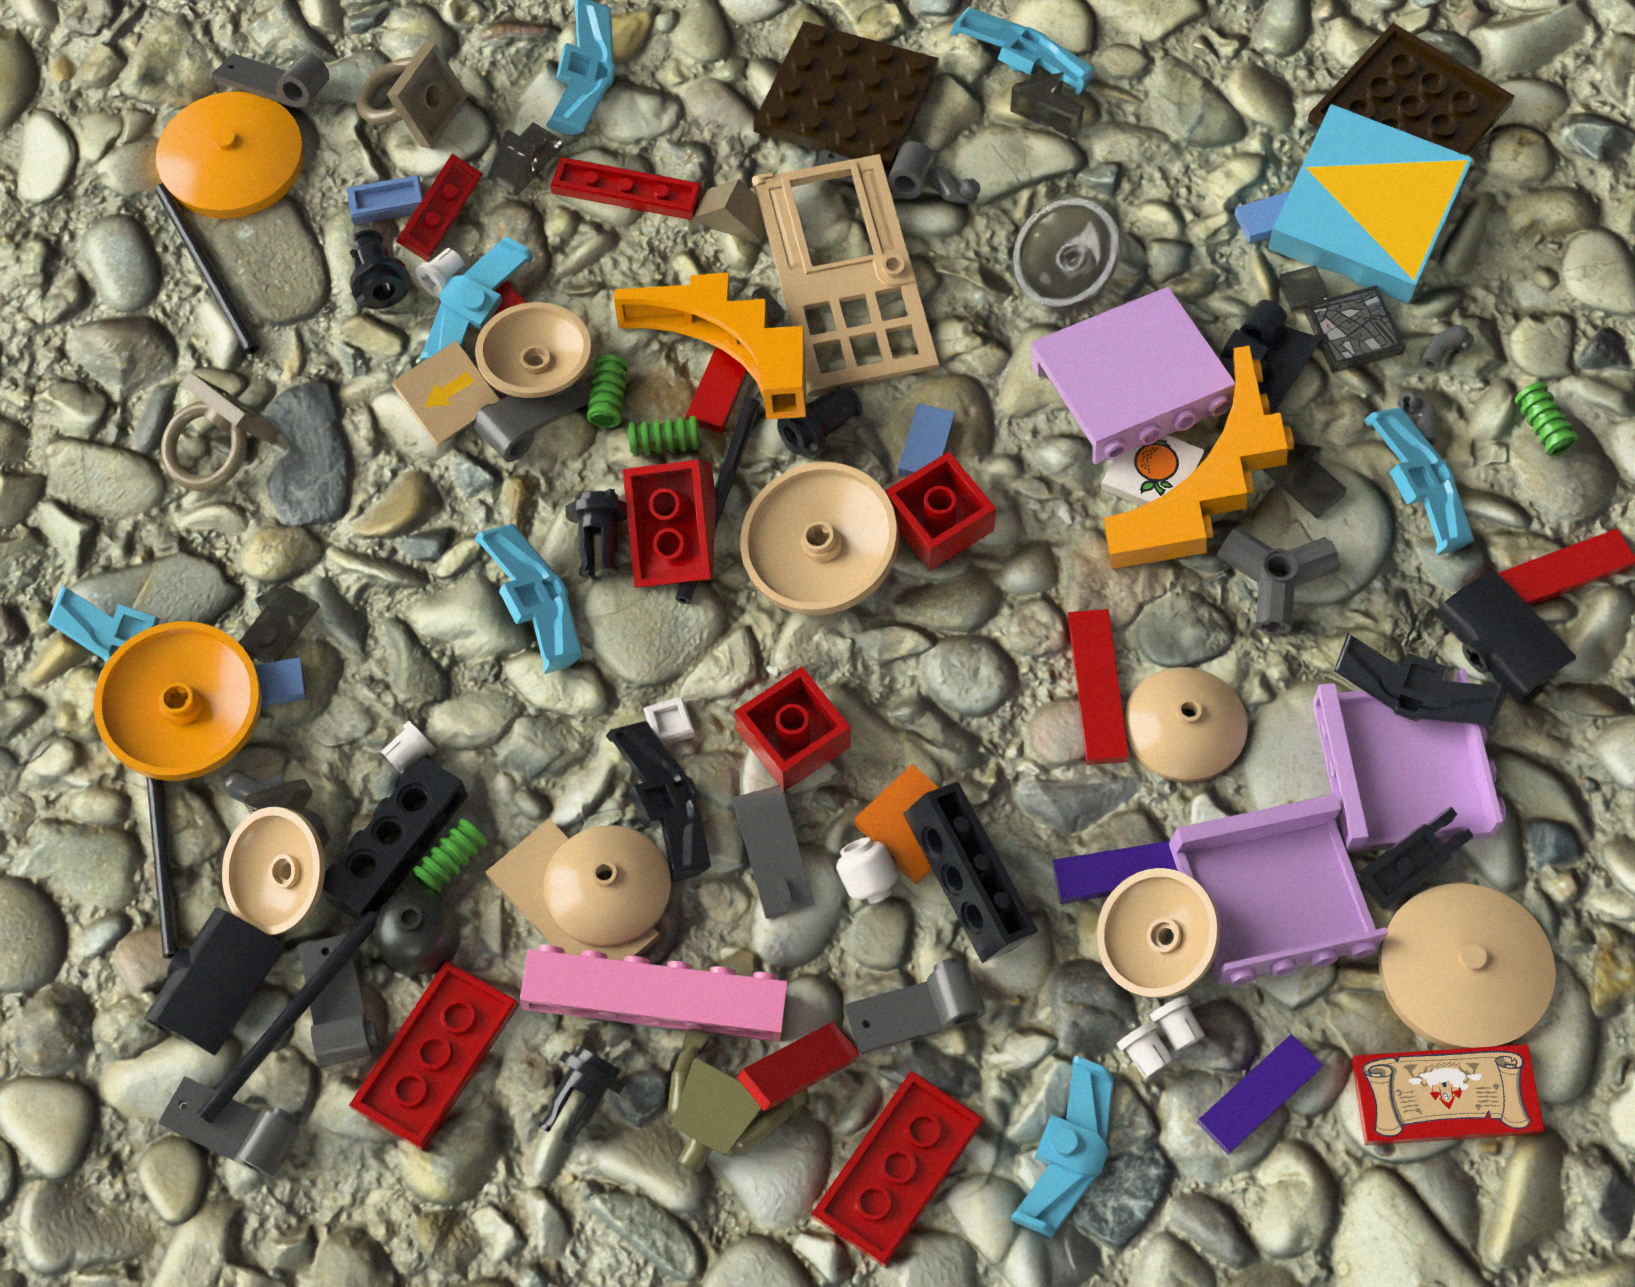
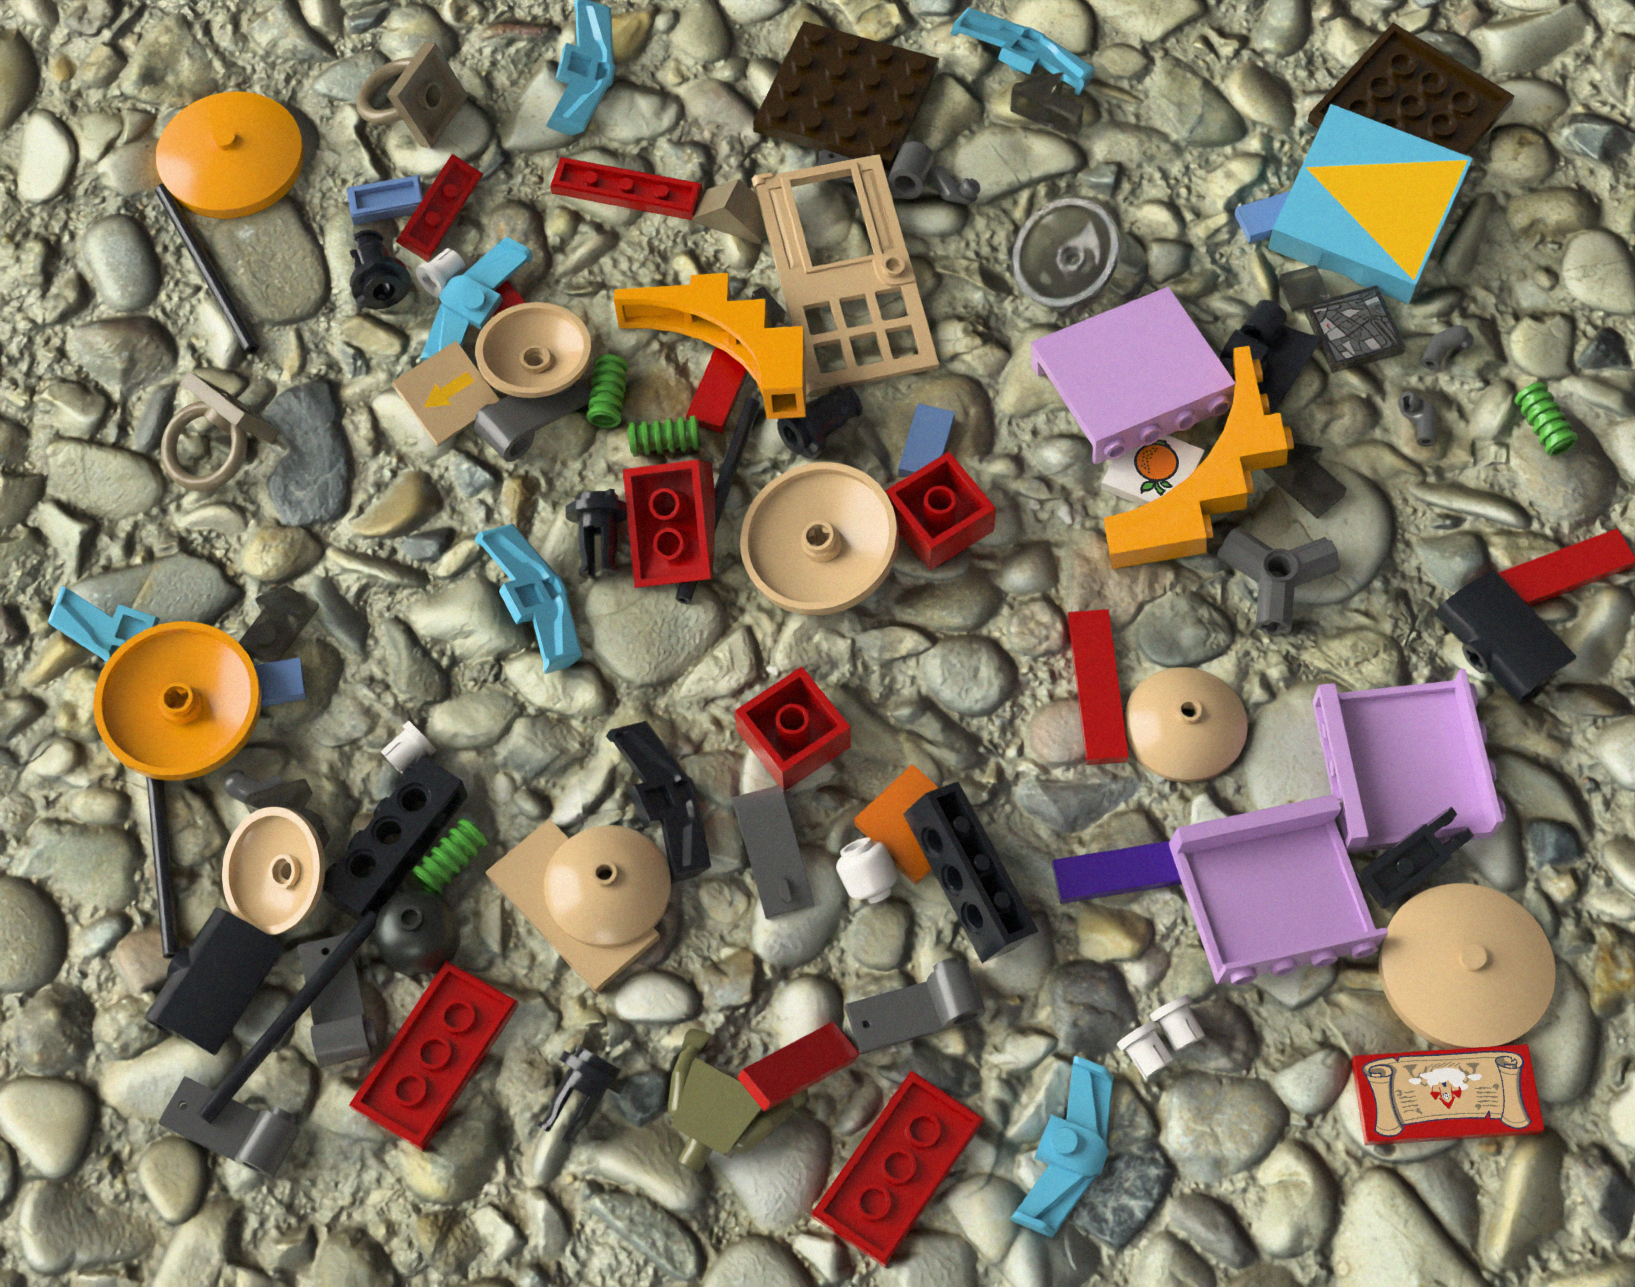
(287, 87): dark grey door -> none
(523, 157): clear smoke slope -> none
(653, 994): bright pink brick -> none
(670, 720): white tile -> none
(1135, 928): tan dish -> none
(1259, 1094): dark purple tile -> none
(1418, 687): black plate -> none
(1424, 478): medium azure plate -> none

